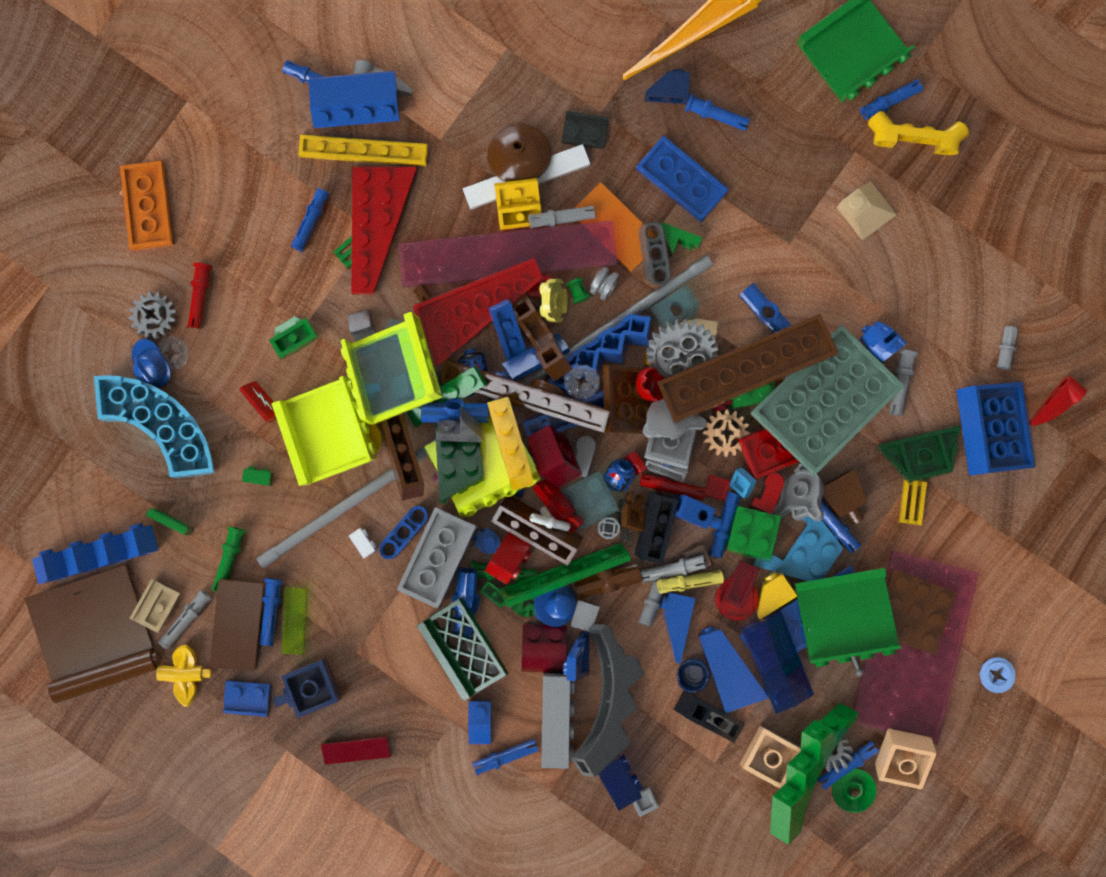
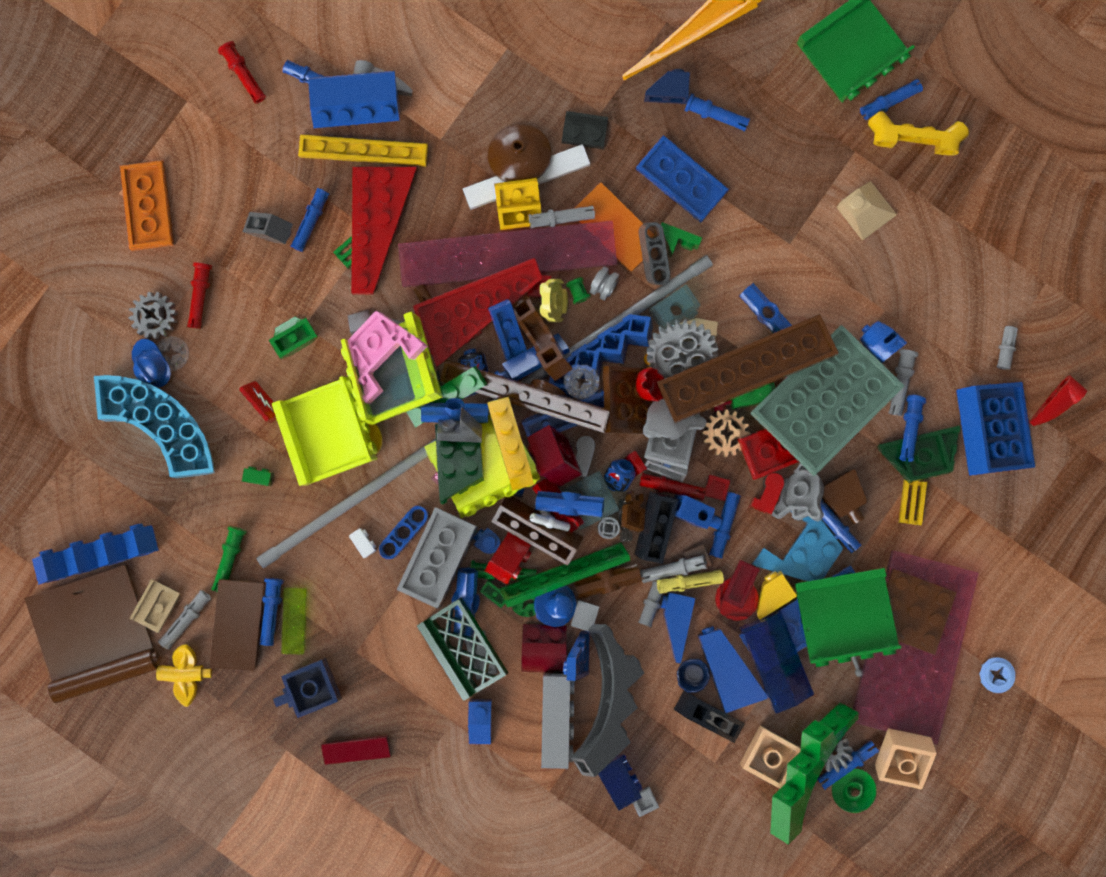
(169, 521): green tile -> none
(237, 64): none -> red pin
(247, 698): blue plate -> none
(268, 227): none -> dark grey slope
(374, 344): none -> bright pink wing
(402, 457): reddish brown brick -> none
(505, 756): blue pin -> none
(570, 503): none -> blue piece
(742, 483): dark azure plate -> none
(754, 534): green brick -> none
(913, 418): none -> blue pin

